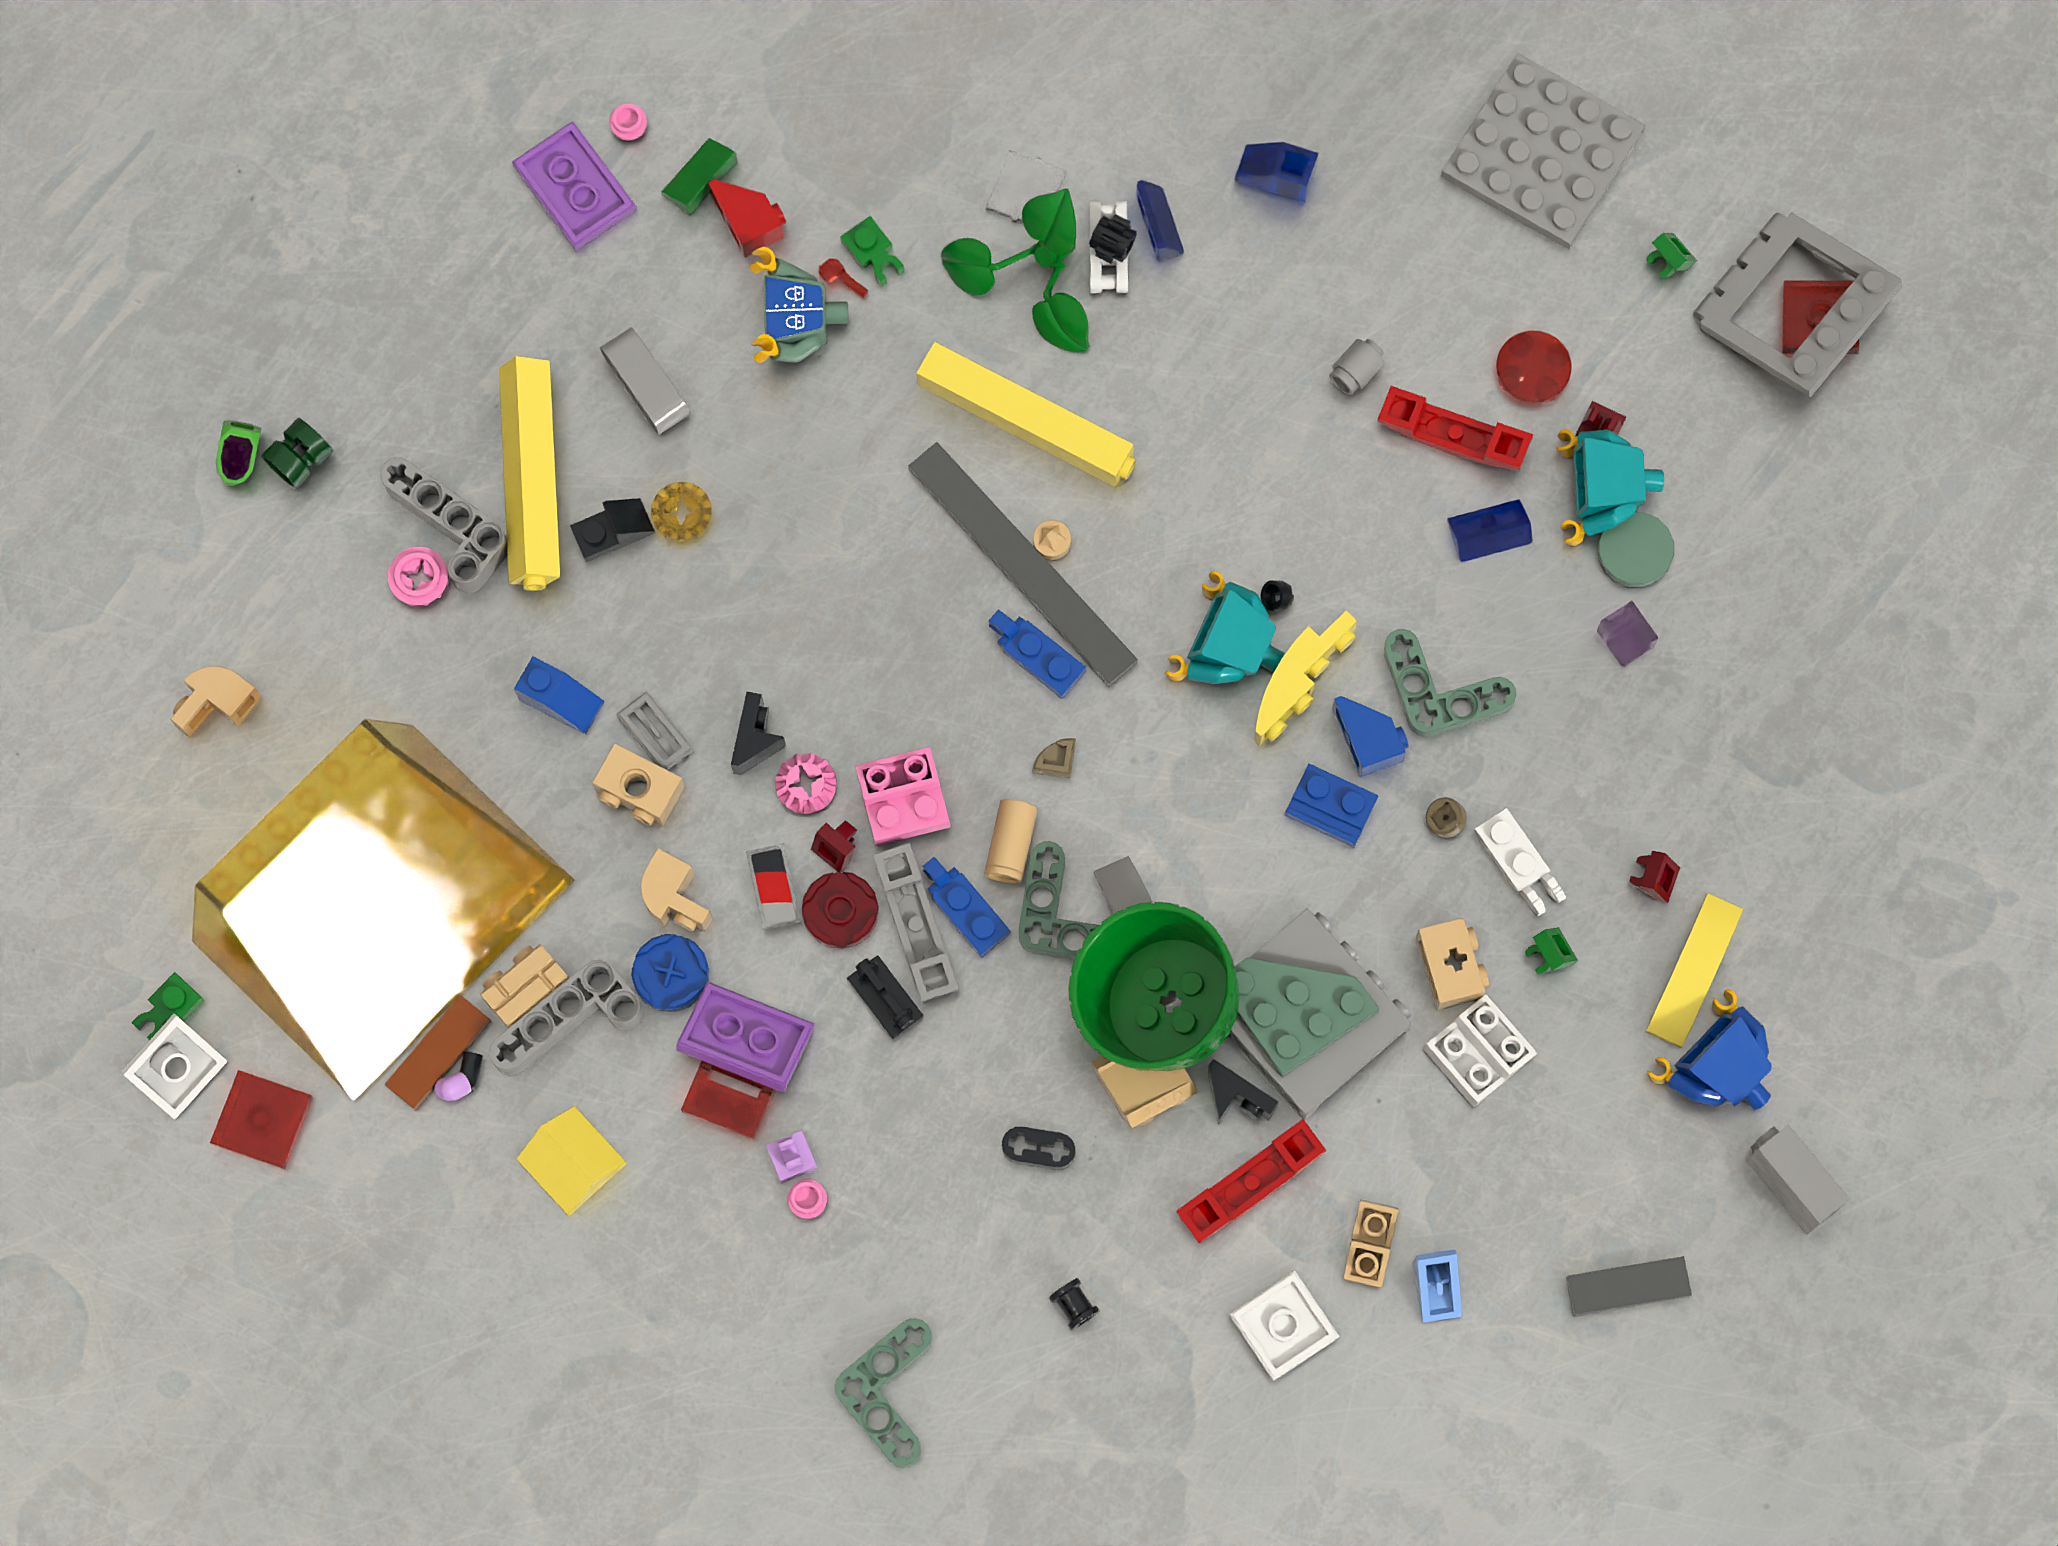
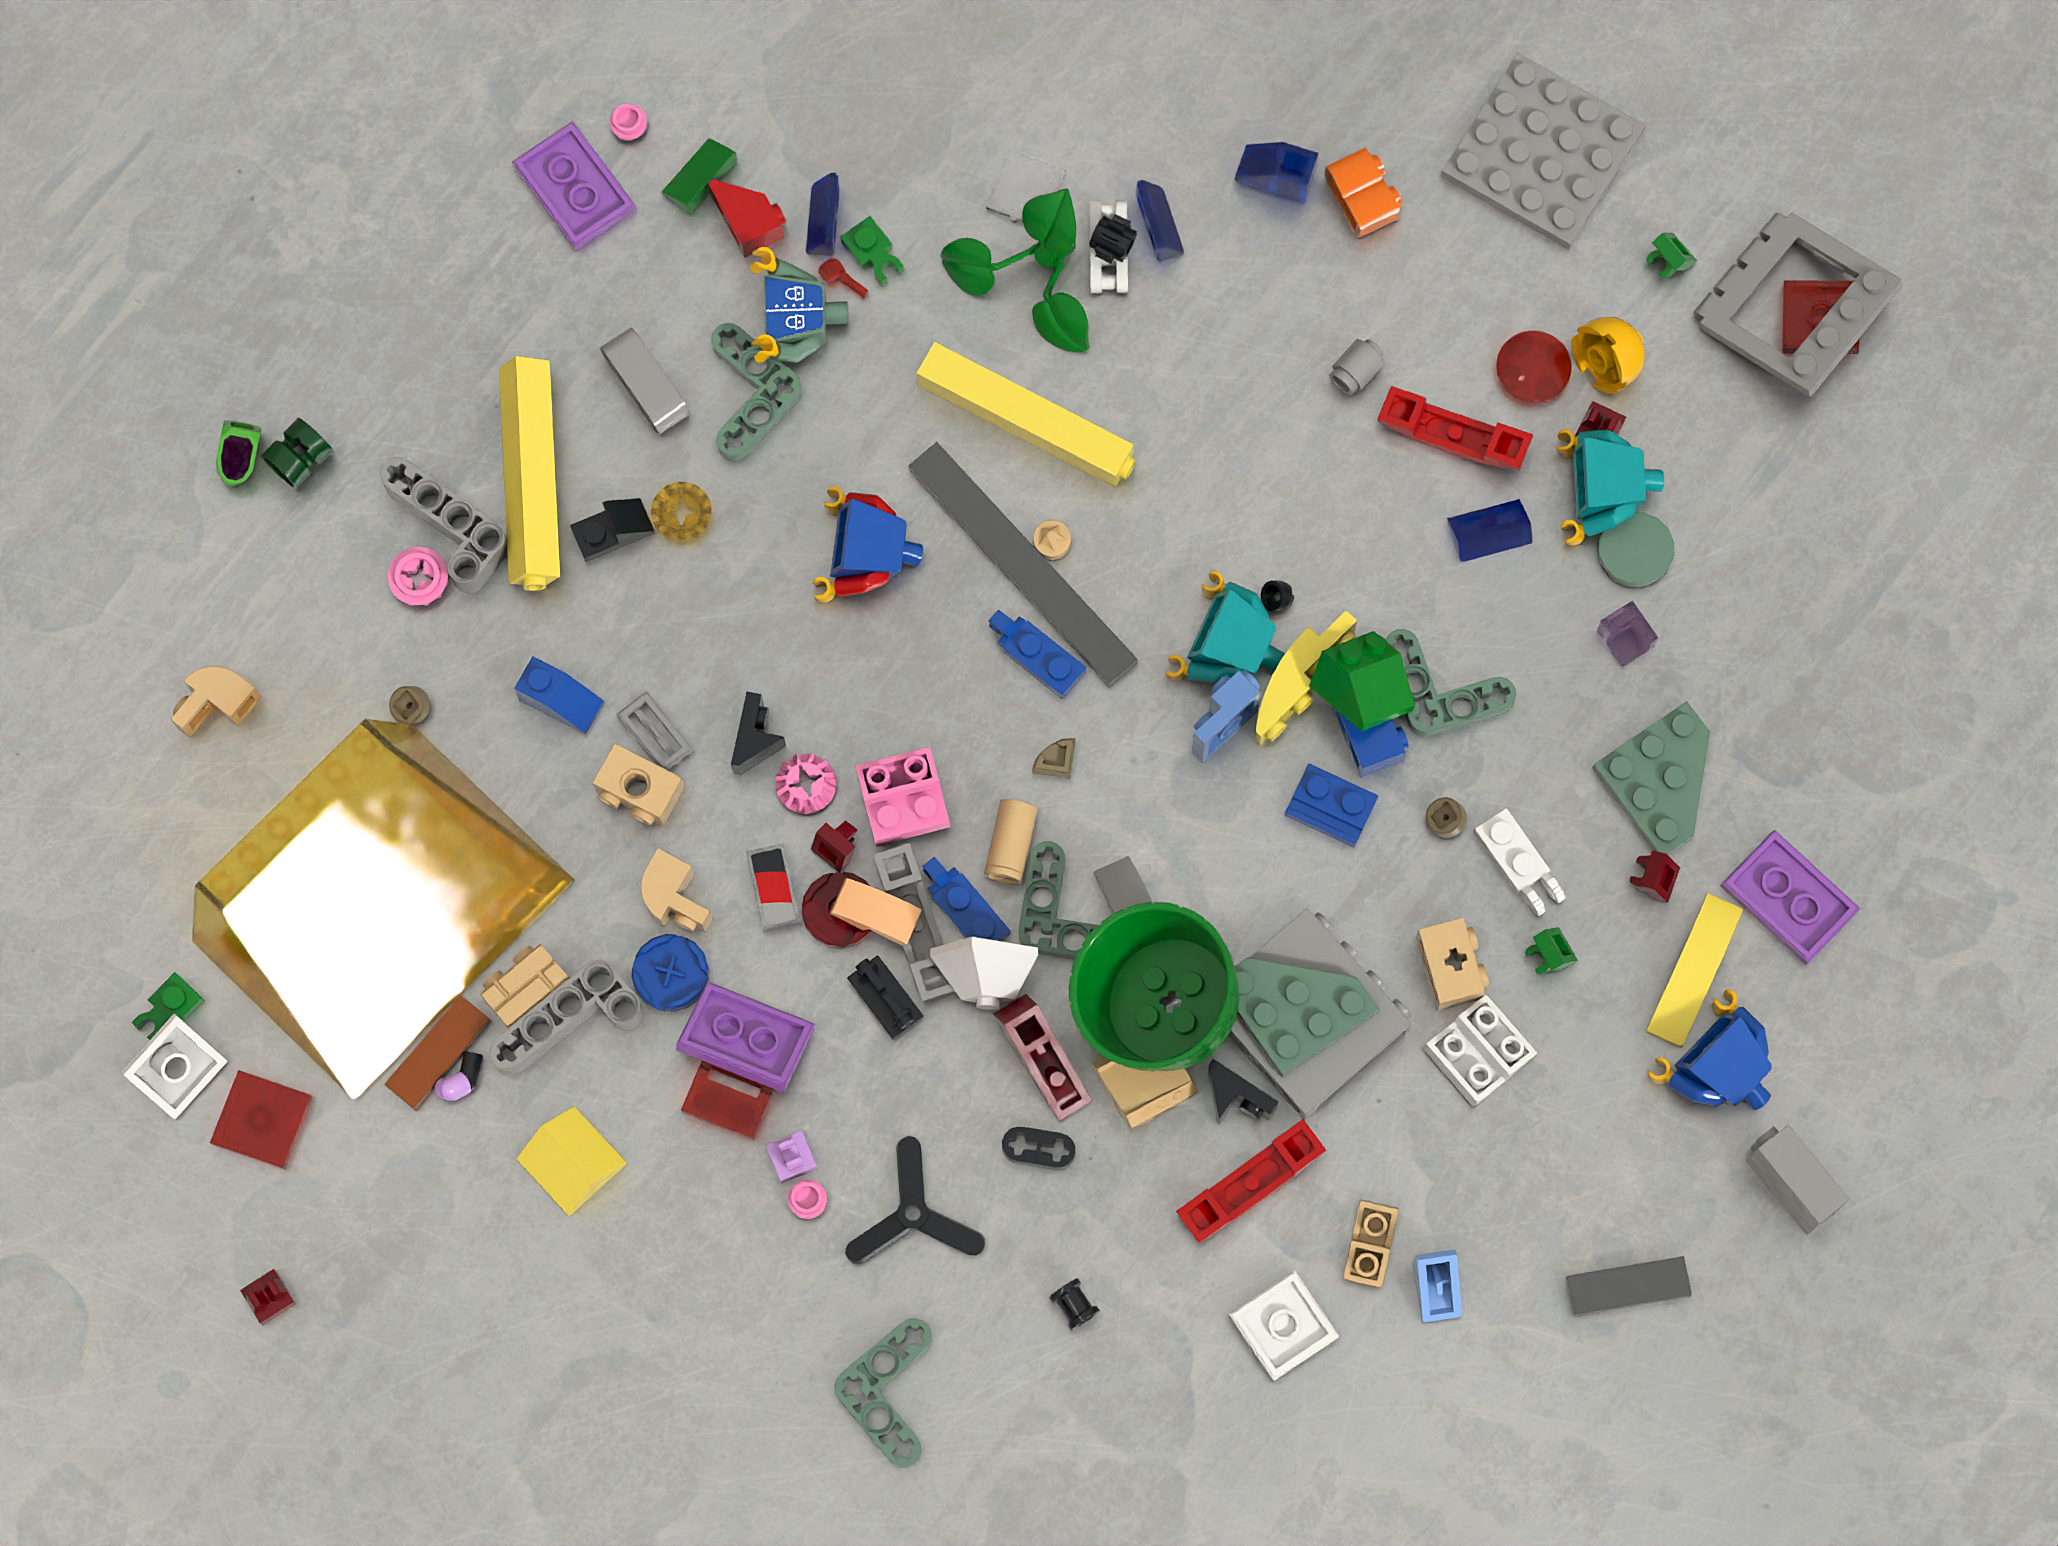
(268, 1297): none -> dark red tile
(409, 705): none -> dark tan tile
(764, 382): none -> sand green beam
(823, 216): none -> clear blue slope
(866, 545): none -> blue torso
(875, 910): none -> light nougat slope
(912, 1196): none -> black piece
(985, 969): none -> white slope
(1042, 1056): none -> slope
(1231, 706): none -> medium blue plate
(1363, 192): none -> orange brick
(1364, 681): none -> green slope
(1610, 352): none -> yellow cylinder
(1660, 777): none -> sand green plate
(1790, 897): none -> medium lavender tile

